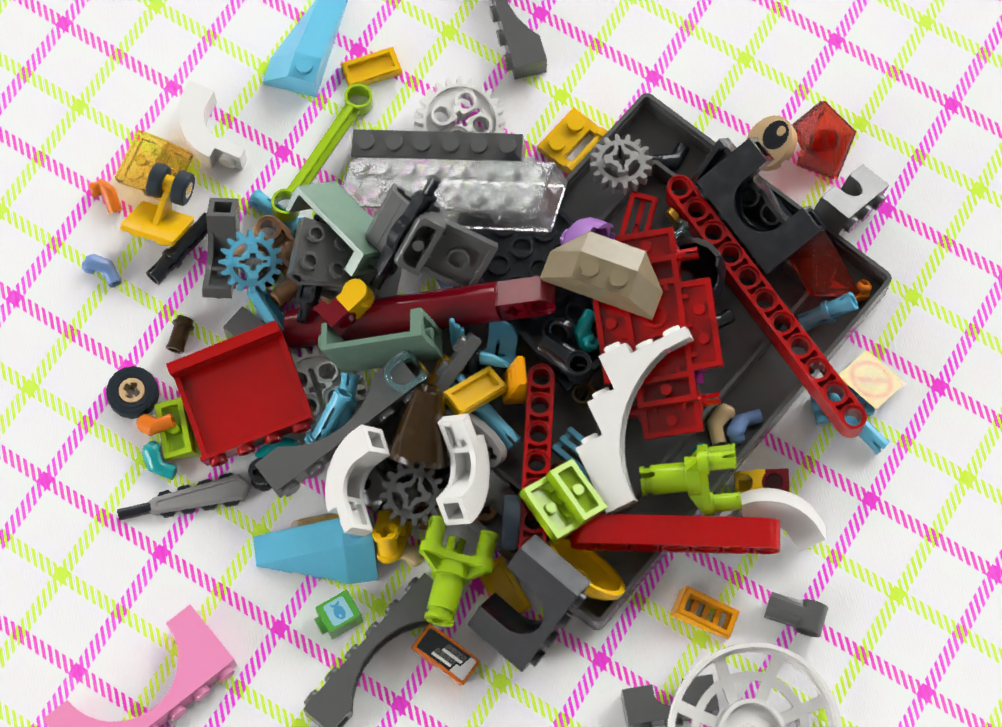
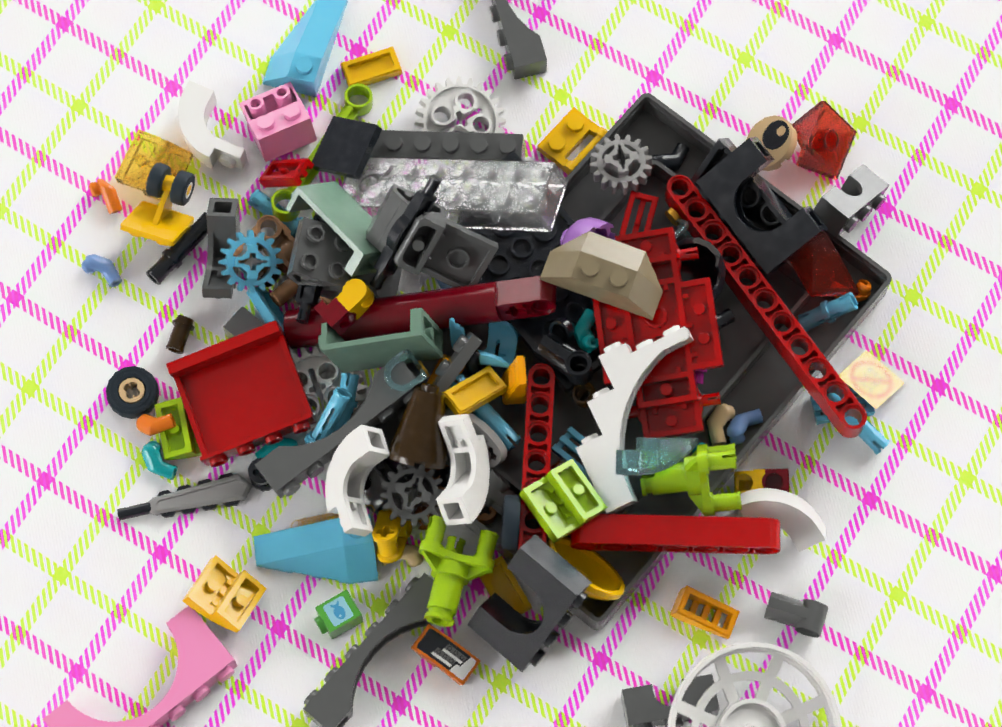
(224, 594): none -> yellow slope
(278, 121): none -> bright pink slope
(286, 173): none -> red tile
(346, 147): none -> black tile
(653, 455): none -> clear light blue slope

